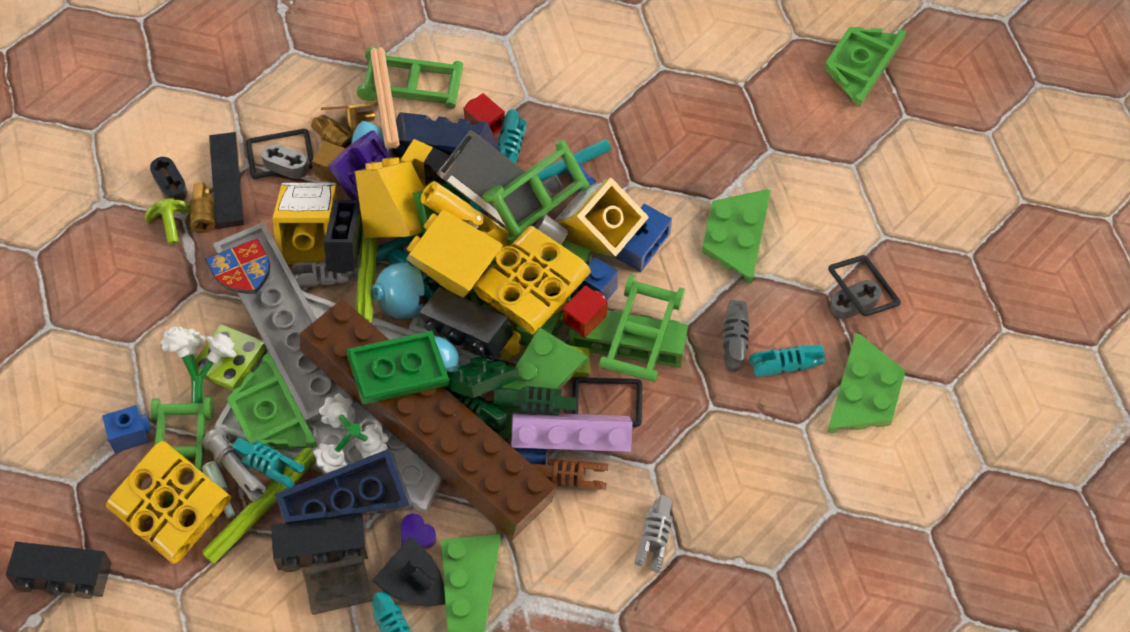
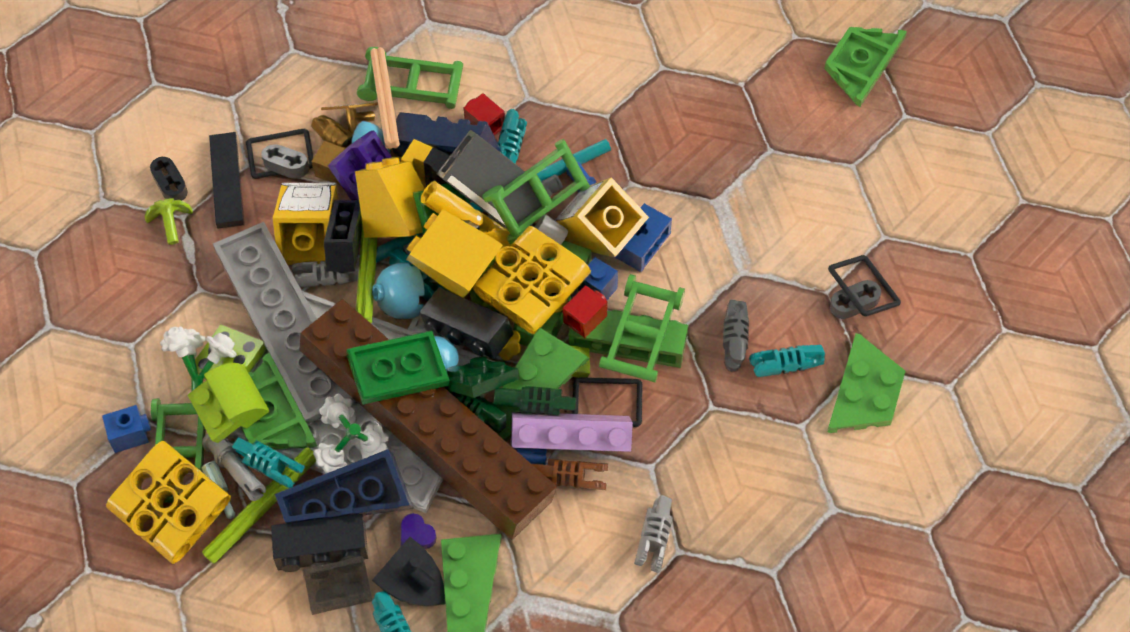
(58, 569): black brick -> none
(202, 209): pearl gold hinge -> none
(227, 401): none -> lime brick
(241, 267): shield -> none
(736, 231): bright green wing -> none

